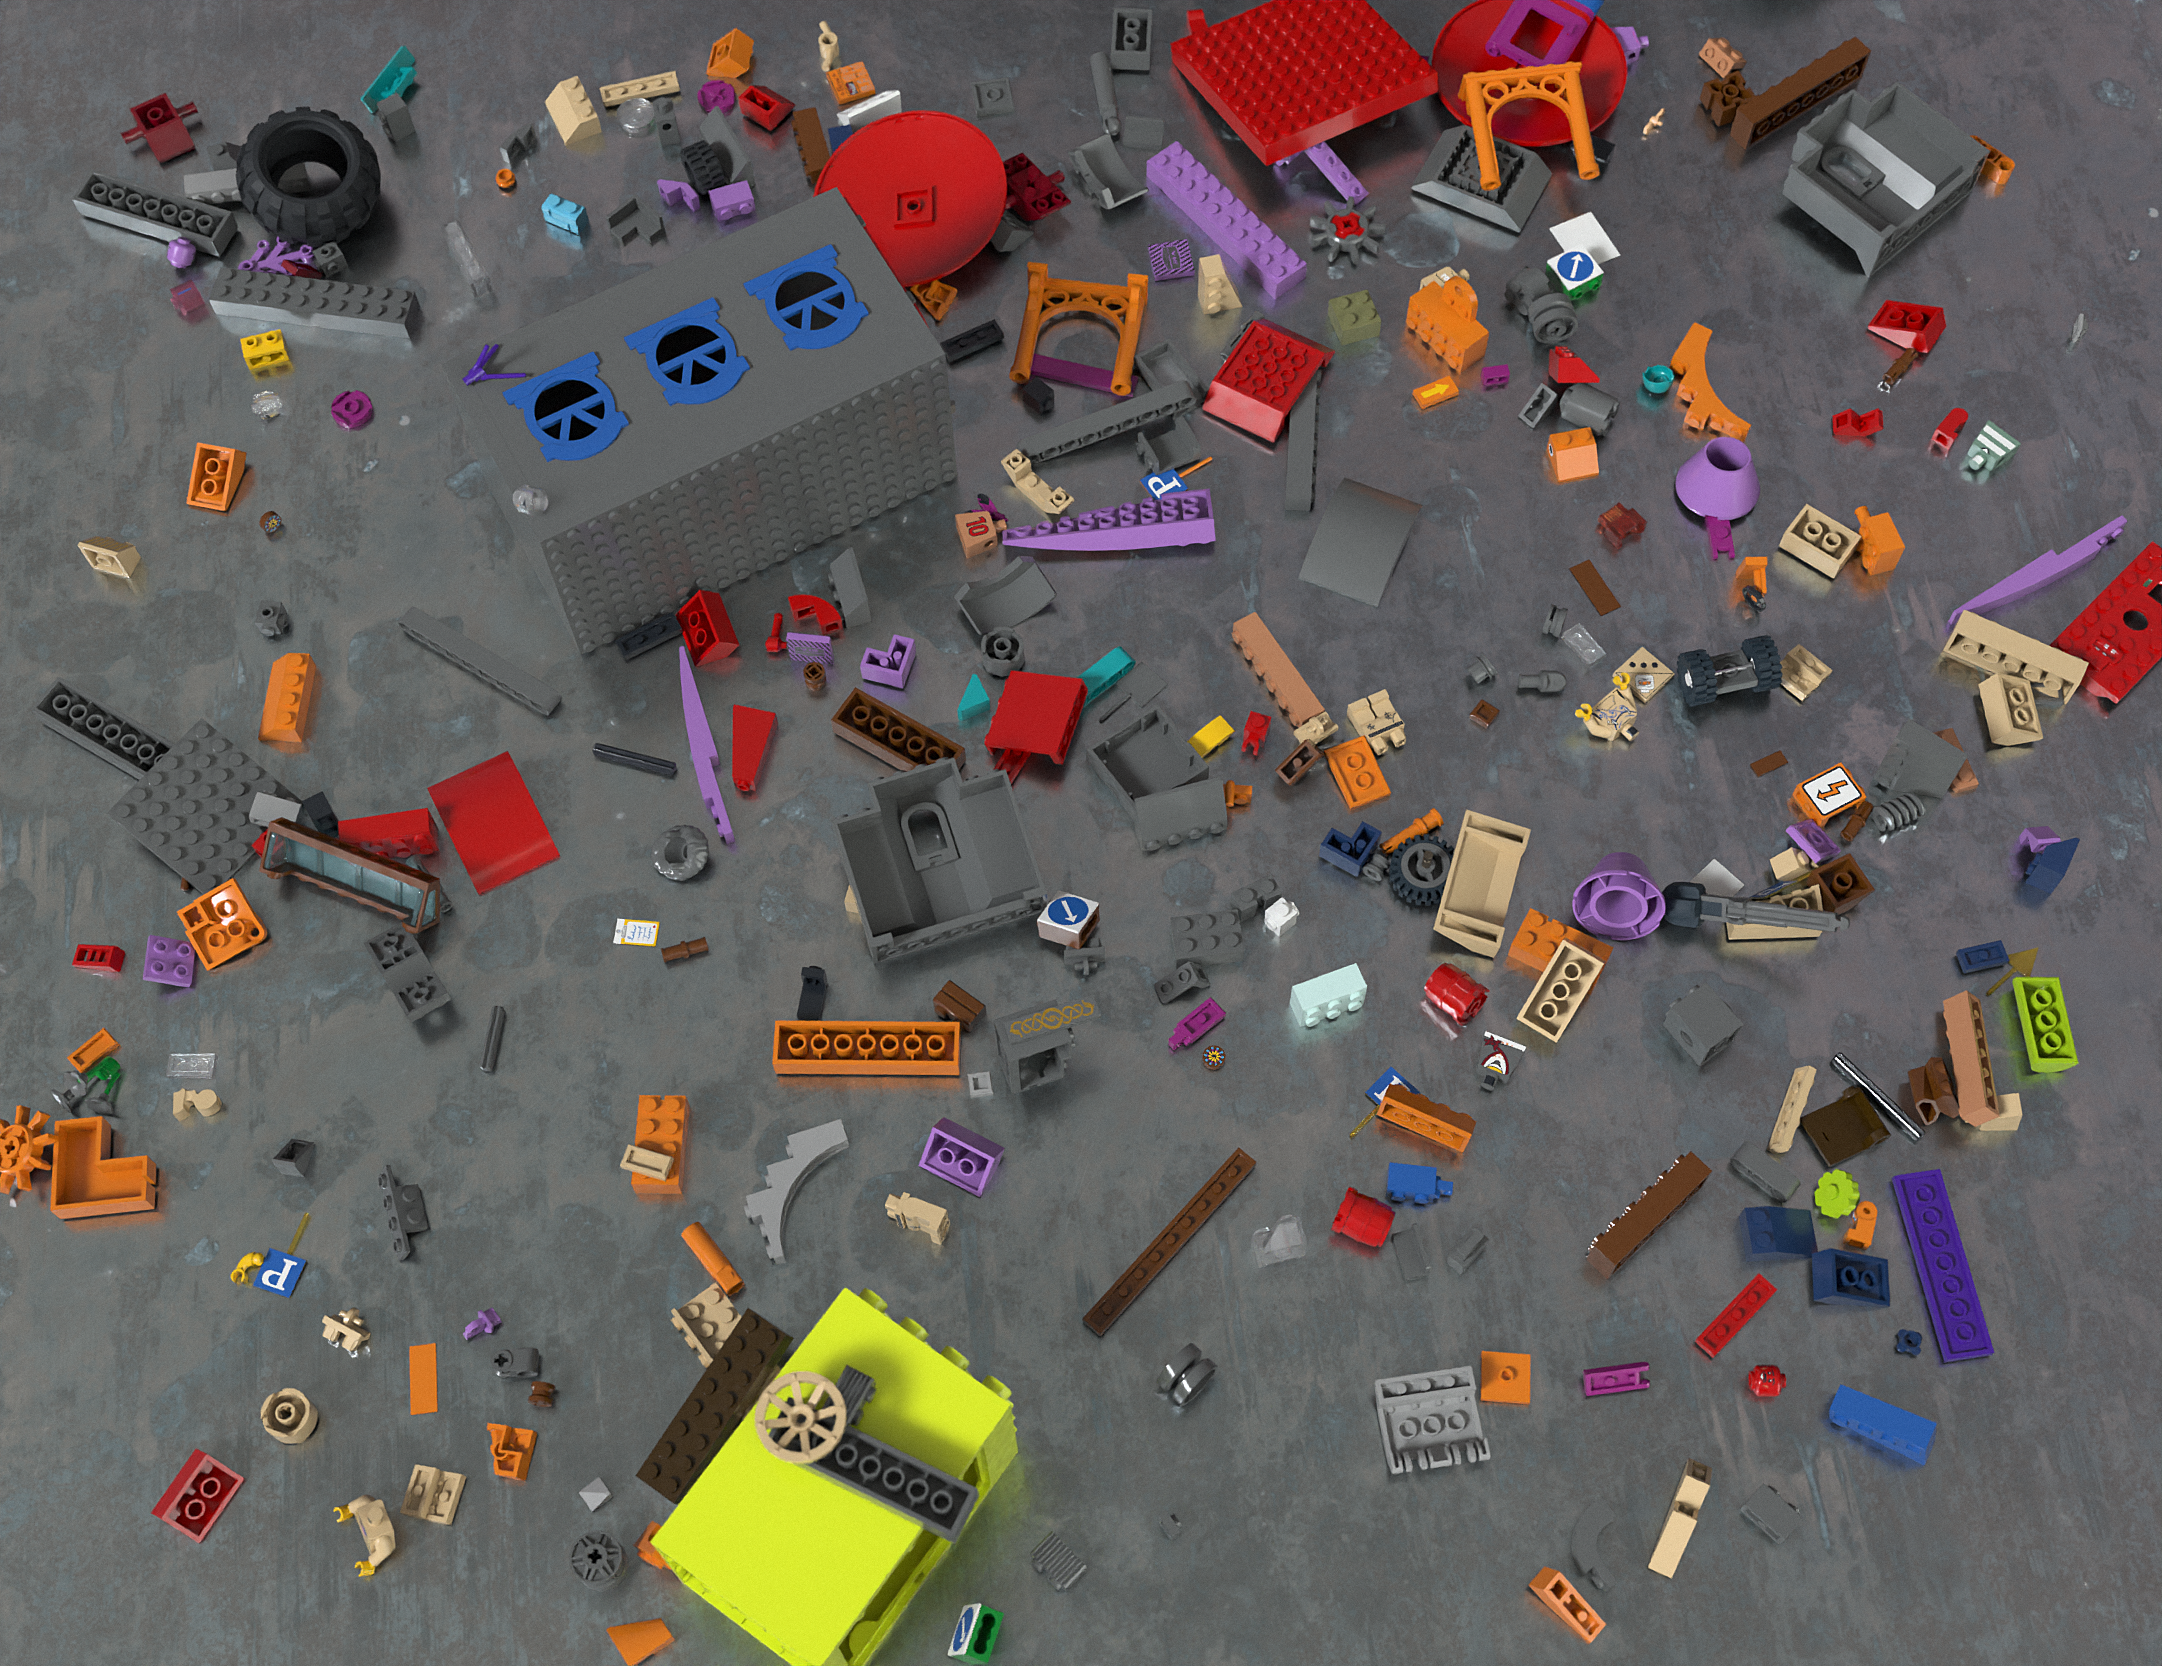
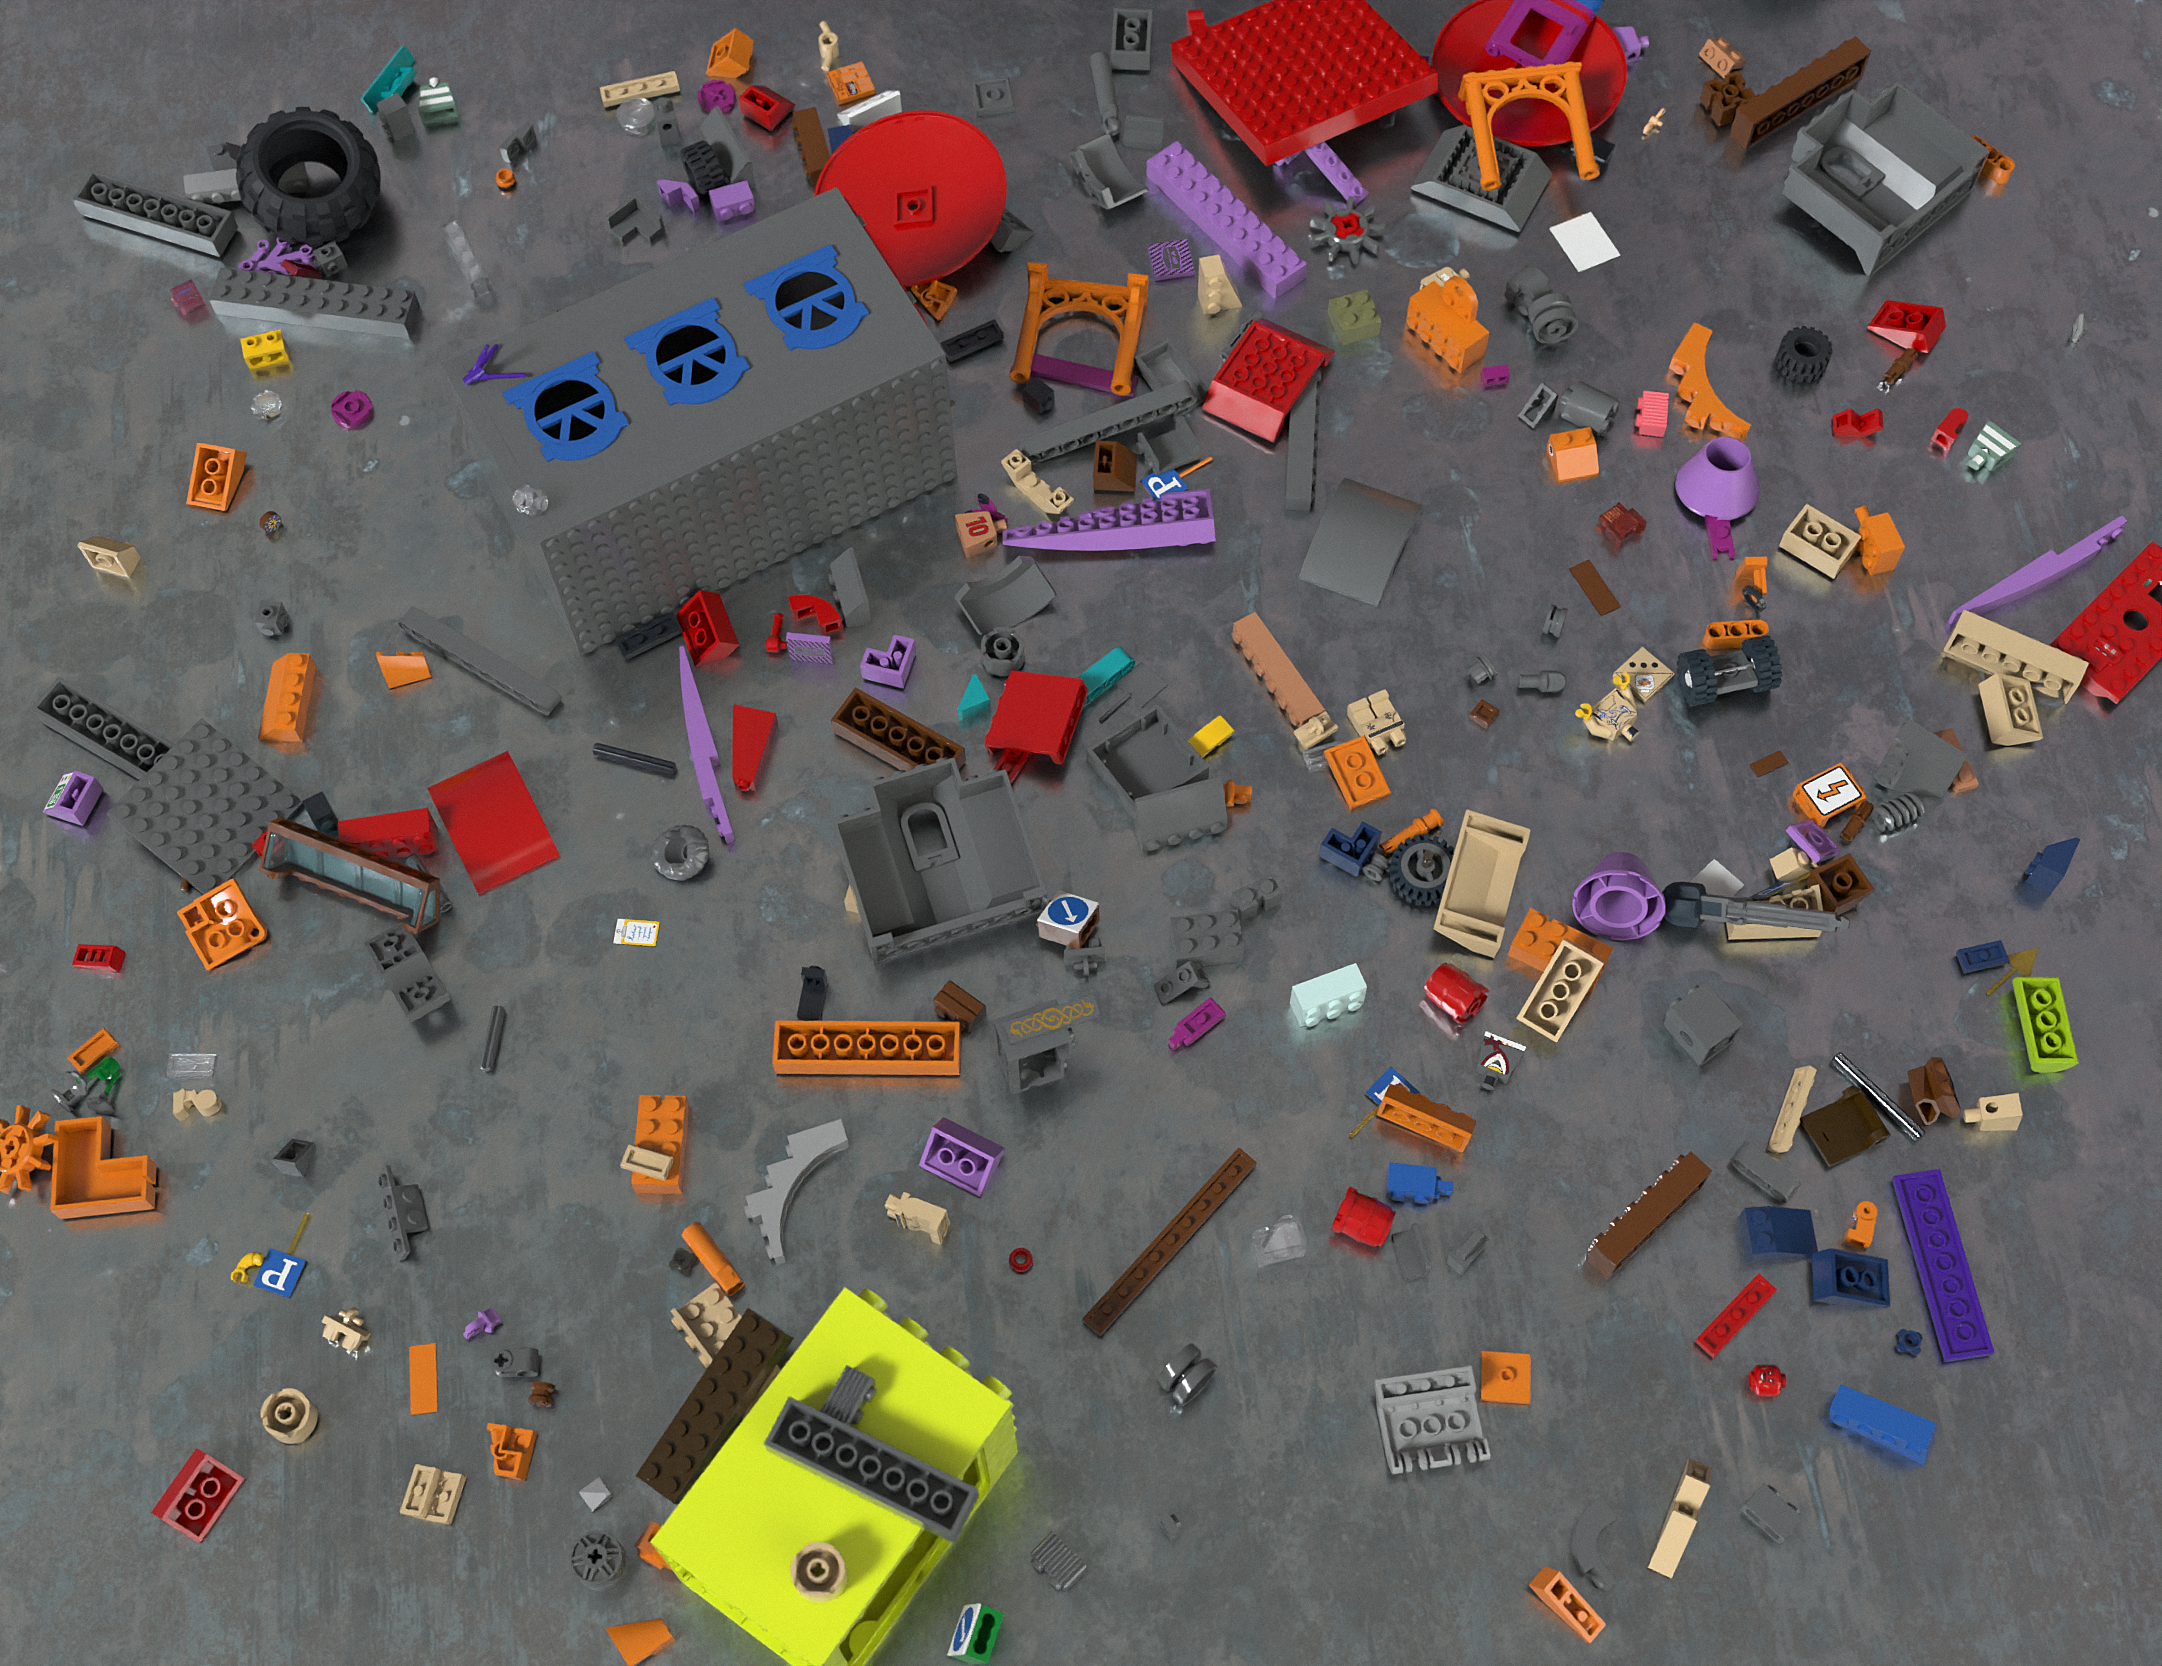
(74, 797): none -> medium lavender slope
(161, 127): dark red slope -> none
(169, 961): medium lavender plate -> none
(181, 252): medium lavender head -> none
(270, 807): light grey brick -> none
(374, 1527): tan torso -> none
(403, 668): none -> orange slope
(436, 102): none -> sand green torso
(565, 213): medium azure brick -> none
(572, 111): tan slope -> none
(679, 1255): none -> clear smoke plate
(684, 949): reddish brown pin -> none
(797, 1411): tan wheel -> none
(808, 1562): none -> tan brick
(815, 676): reddish brown wheel -> none
(980, 1084): light grey tile -> none
(1020, 1252): none -> red plate
(1031, 191): dark red slope -> none
(1114, 467): none -> reddish brown slope
(1213, 1057): tile -> none
(1256, 731): red brick -> none
(1281, 916): white brick -> none
(1299, 762): reddish brown brick -> none
(1435, 392): orange tile -> none
(1568, 367): red slope -> none
(1574, 272): piece -> none
(1583, 645): clear plate -> none
(1615, 1378): magenta hinge -> none
(1653, 413): none -> coral brick
(1658, 378): teal hair -> none
(1726, 640): none -> orange beam
(1802, 672): tan slope -> none
(1809, 342): none -> black tyre
(1837, 1193): lime plant -> none
(1970, 1059): nougat brick -> none
(2038, 838): medium lavender slope -> none

